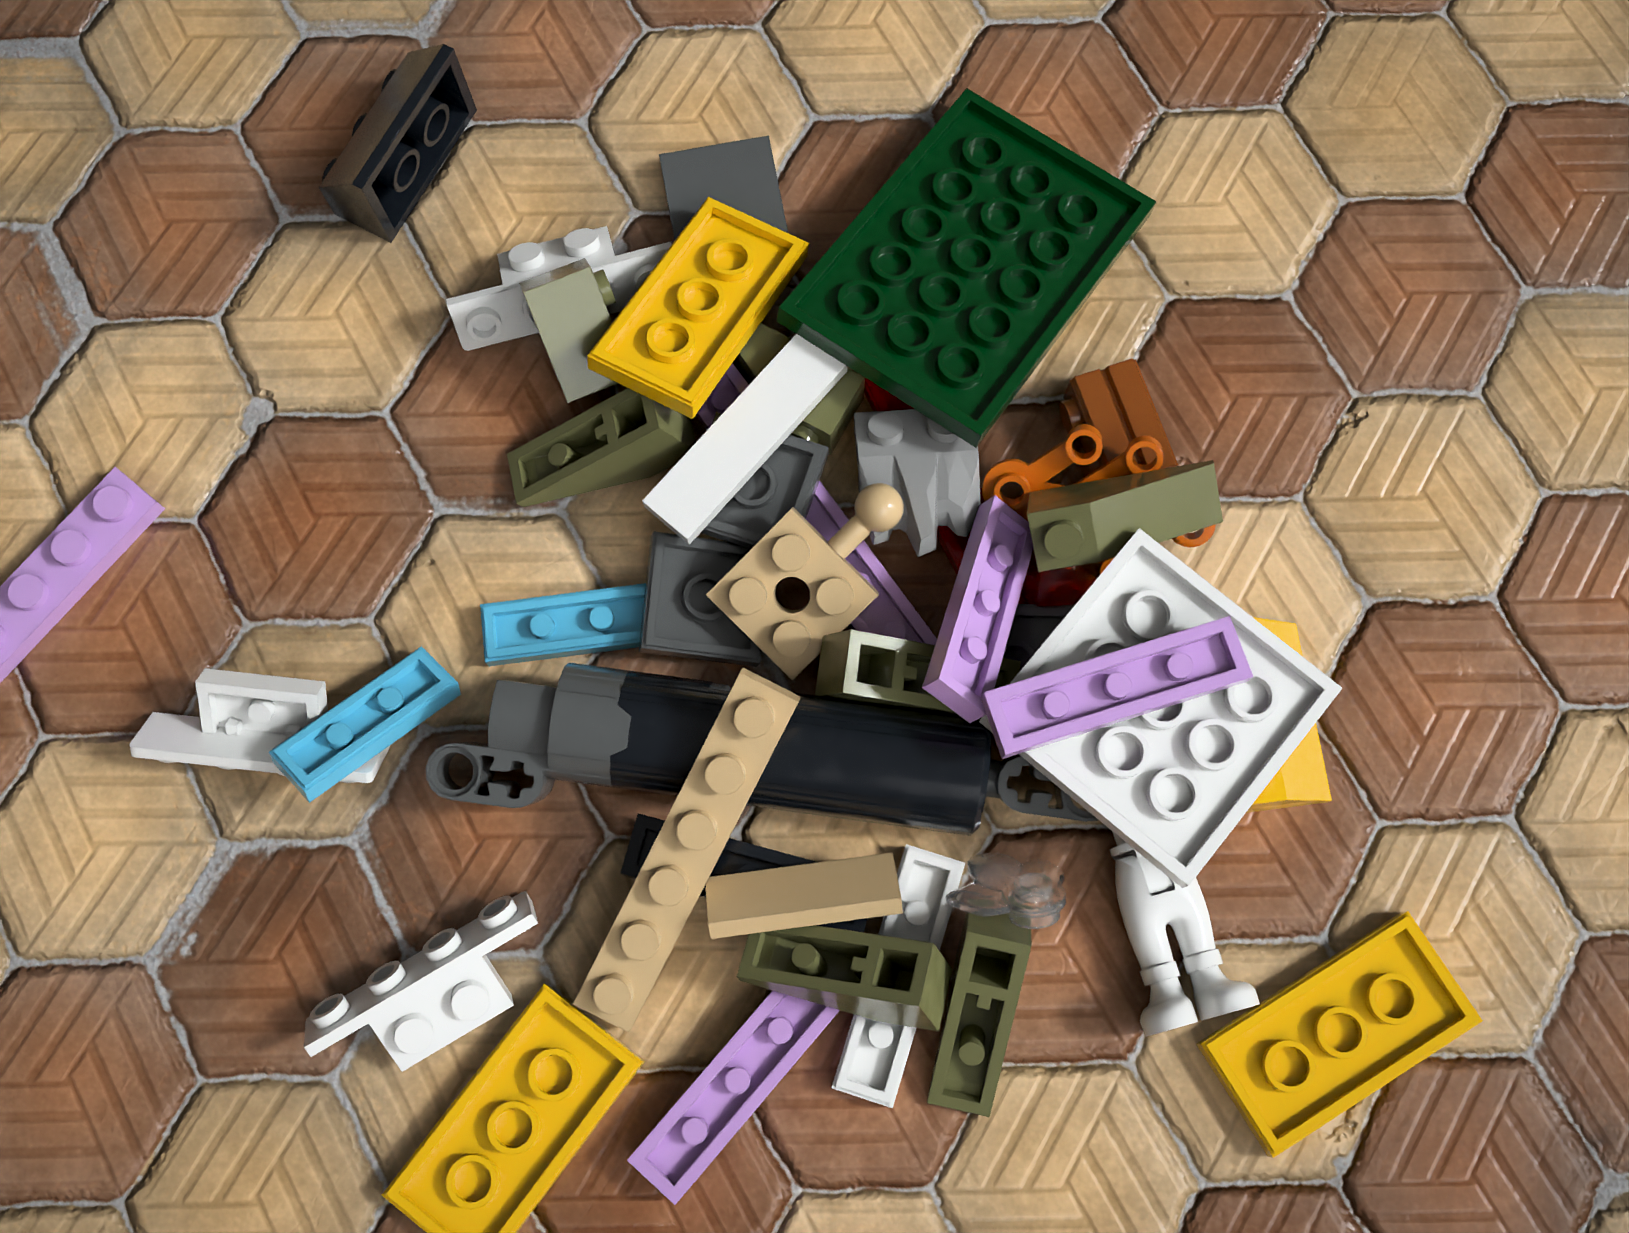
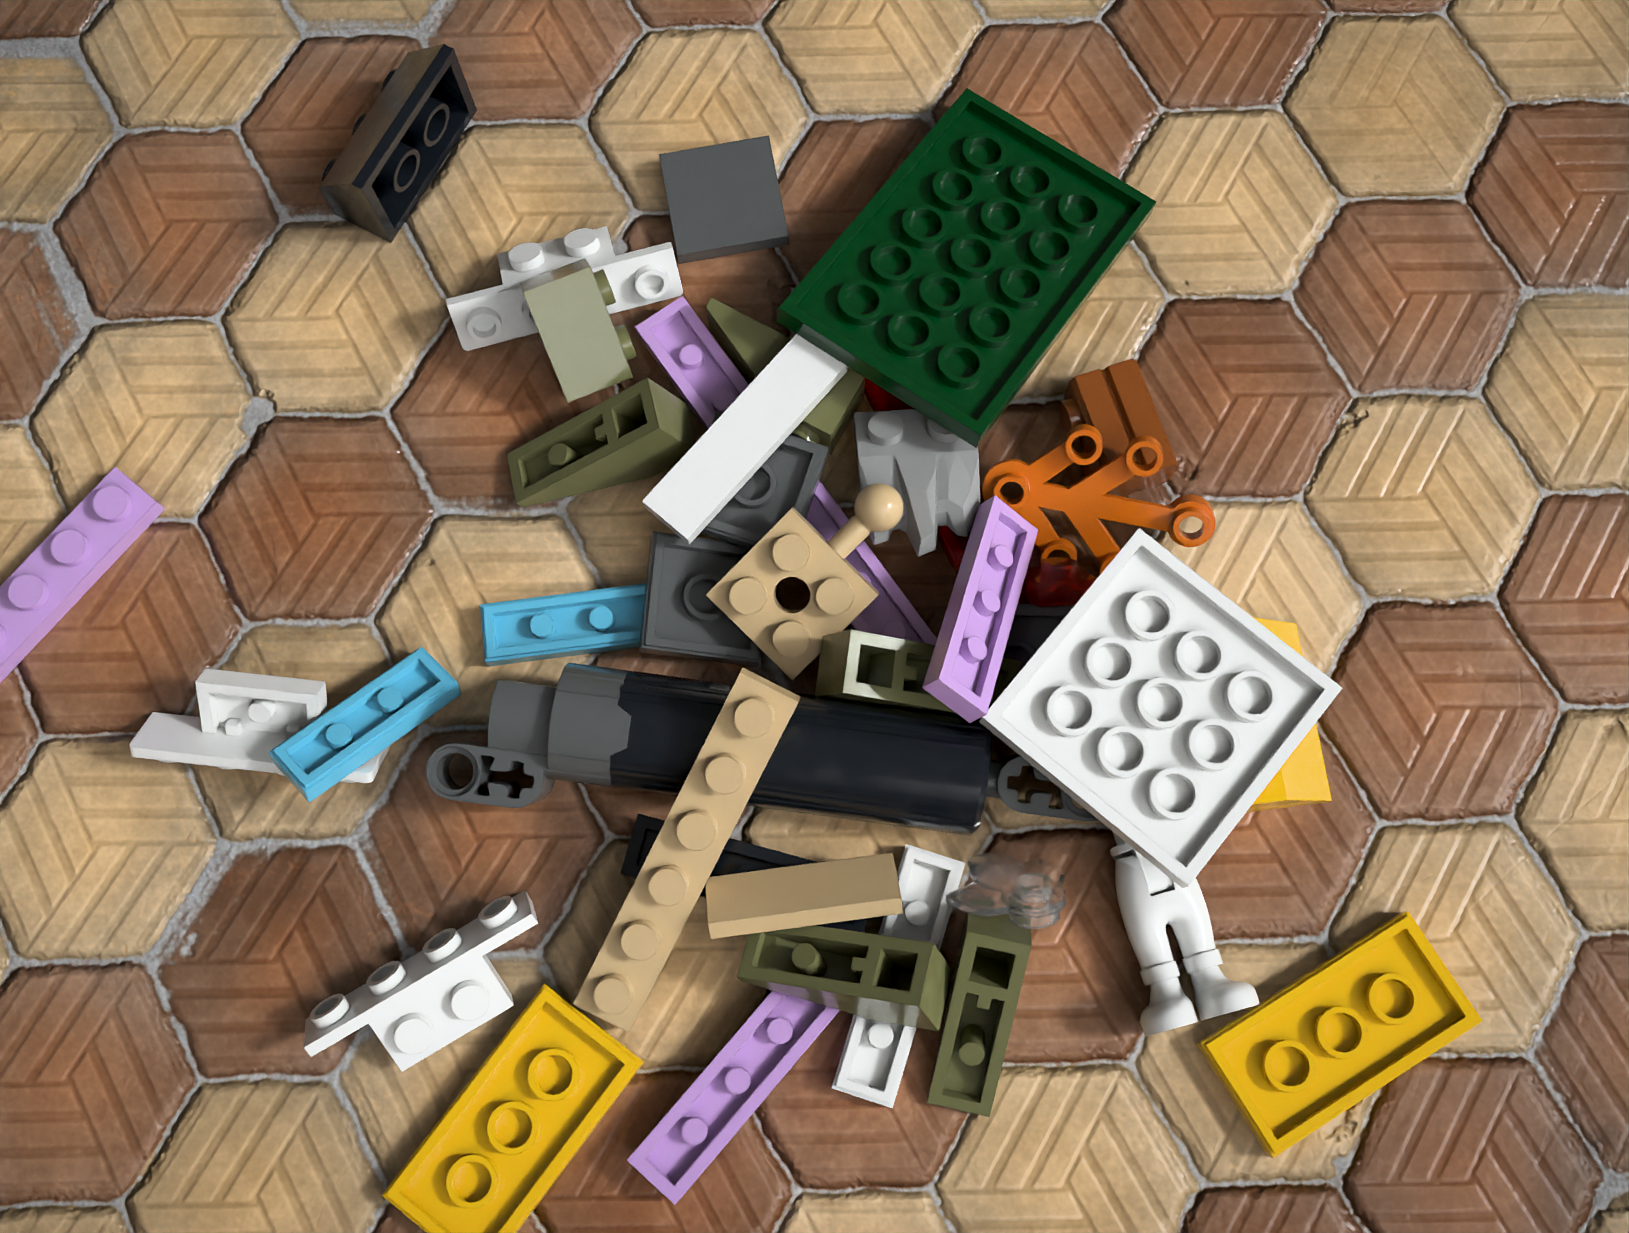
(698, 307): yellow tile -> none
(1100, 516): olive slope -> none
(1116, 687): lavender plate -> none

